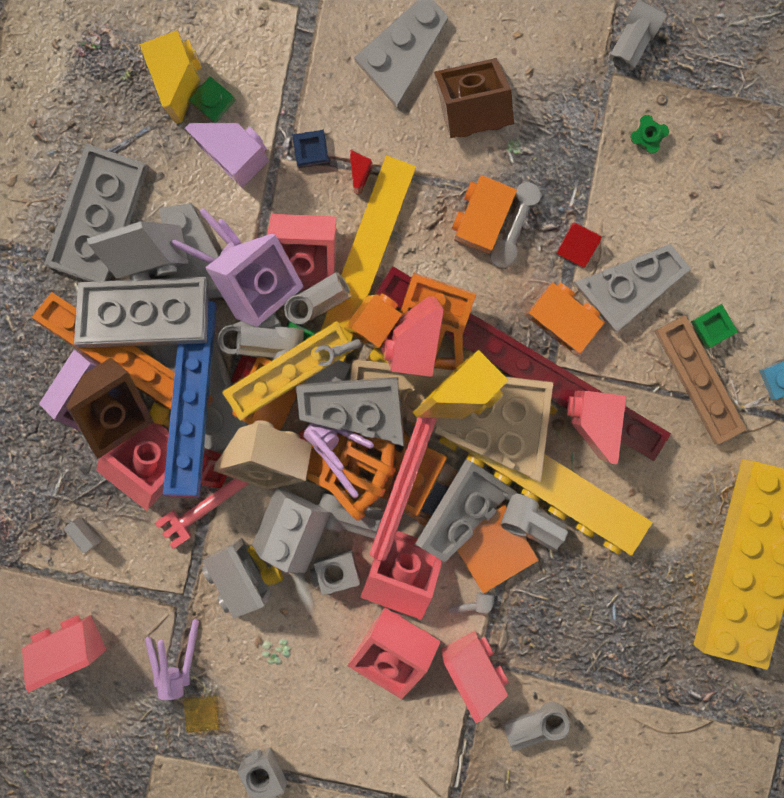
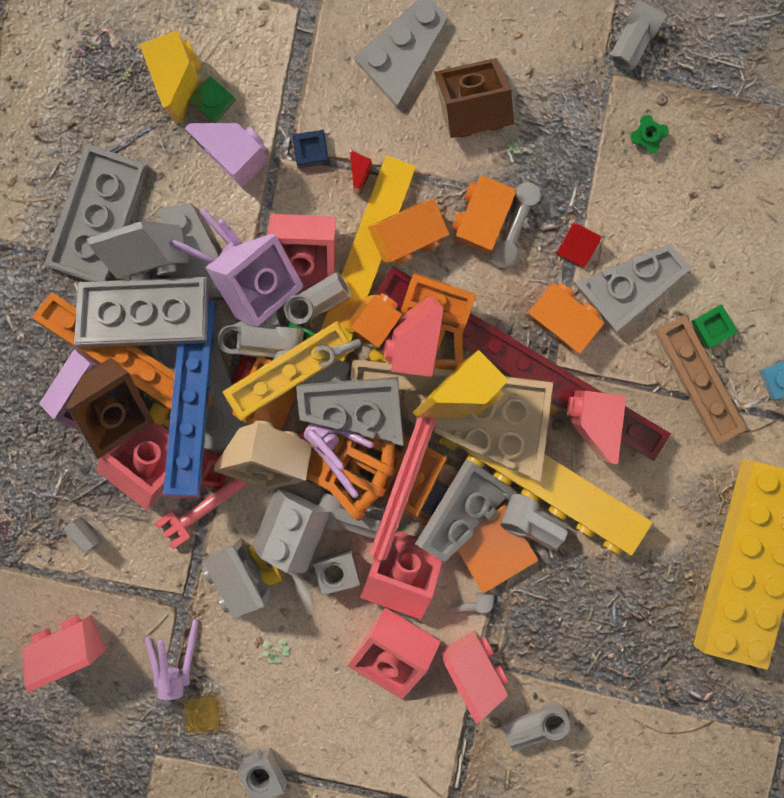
(408, 231): none -> orange brick

